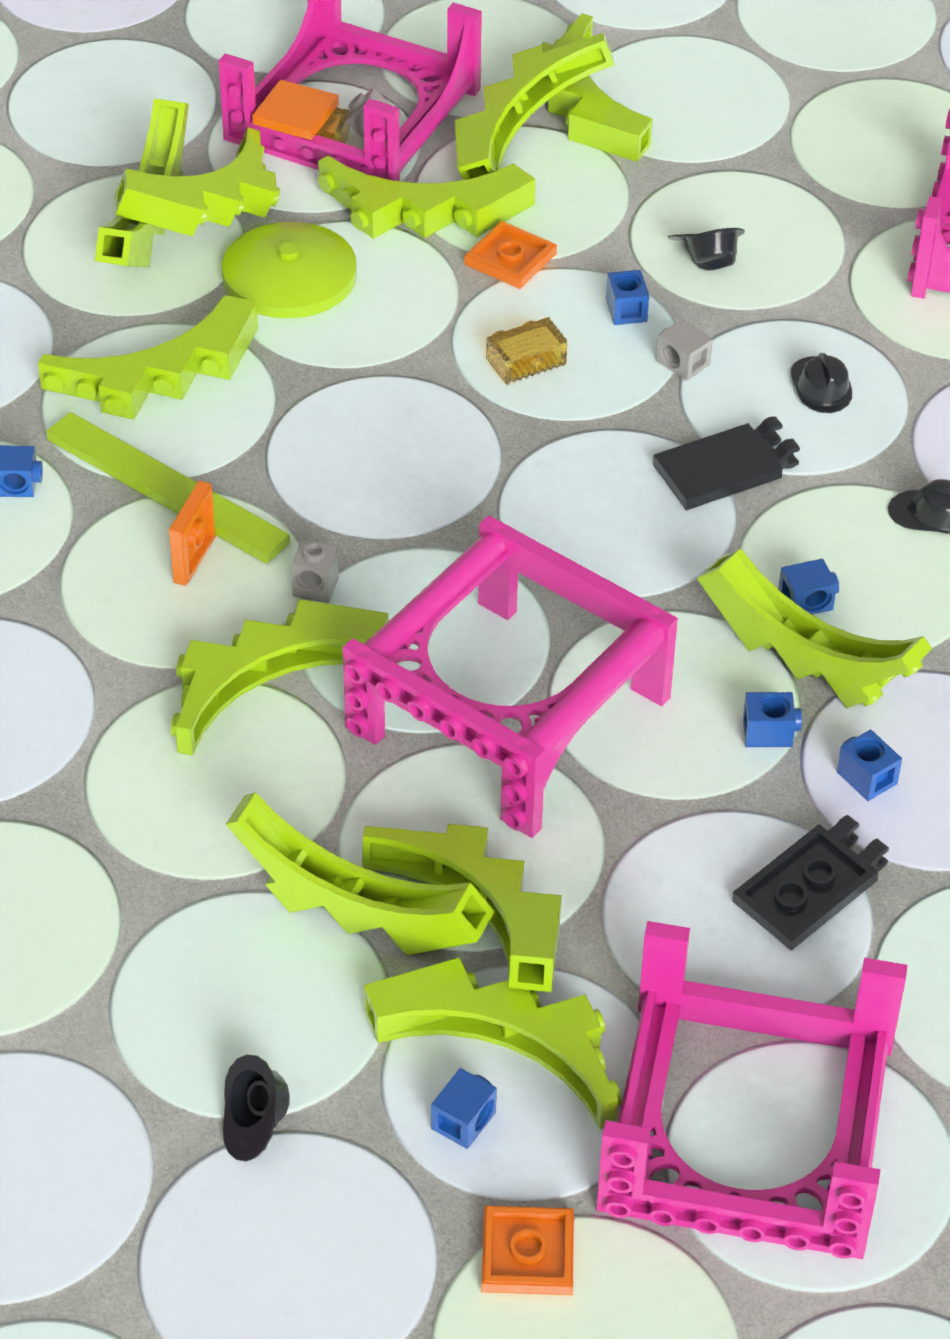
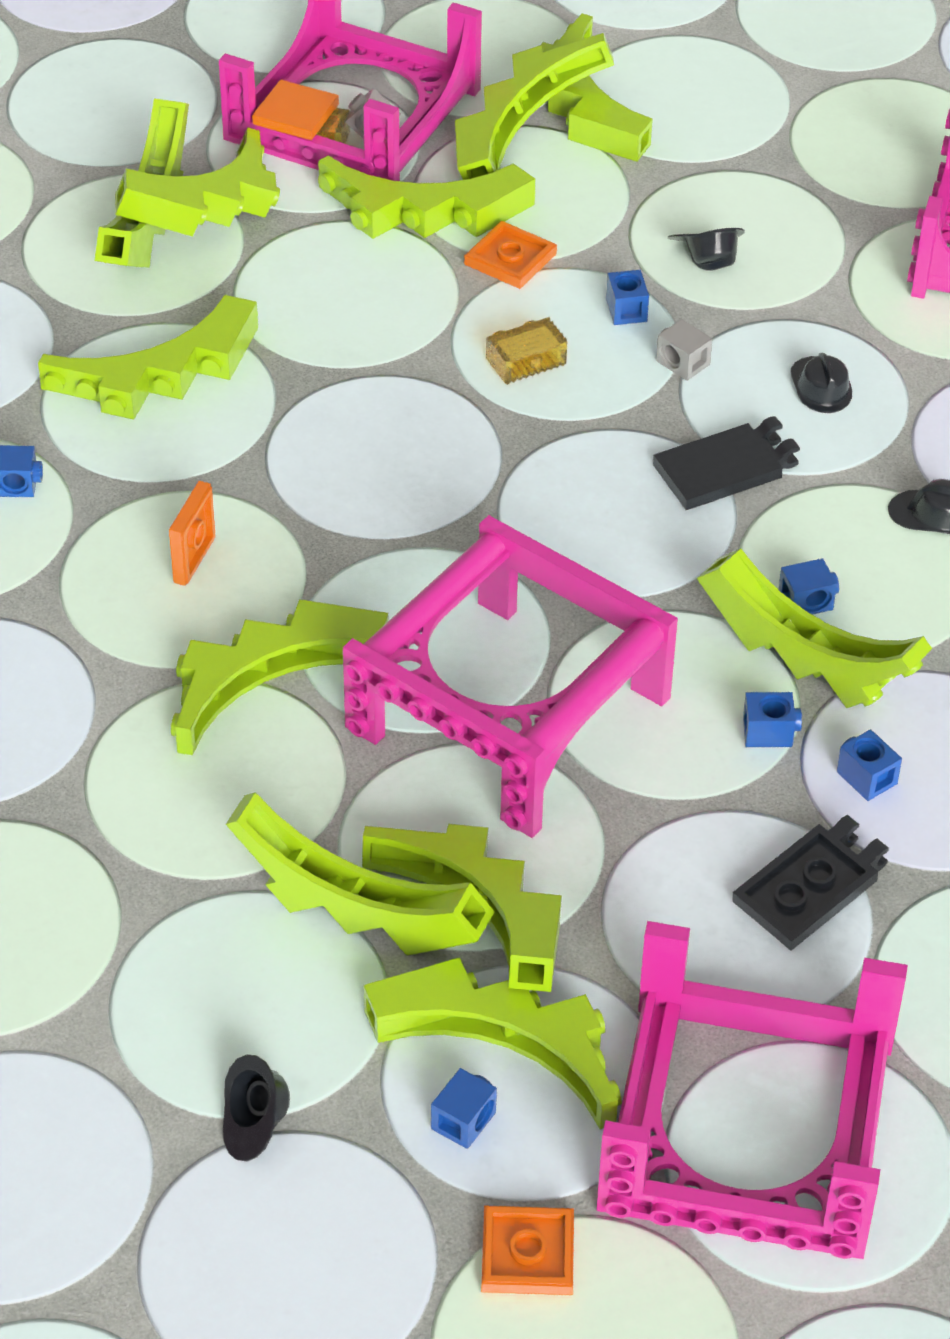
(164, 485): lime tile -> none
(290, 269): lime dish -> none
(315, 570): light grey brick -> none

